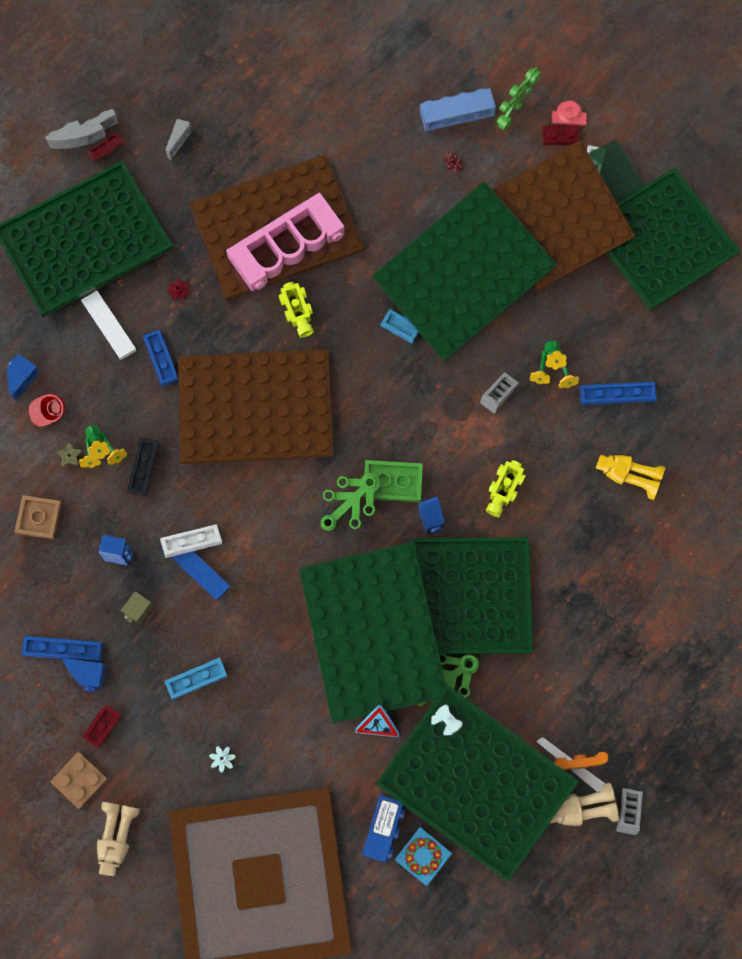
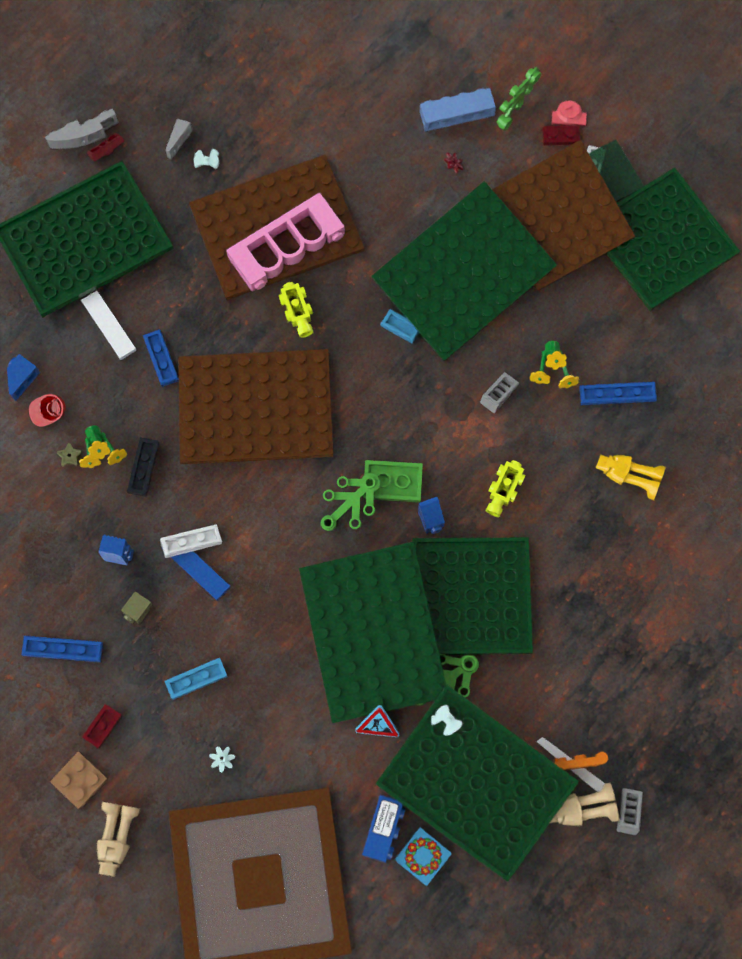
(38, 517): medium nougat plate -> none
(87, 674): blue slope -> none
(178, 290): dark red plant -> none
(212, 160): none -> light aqua piece

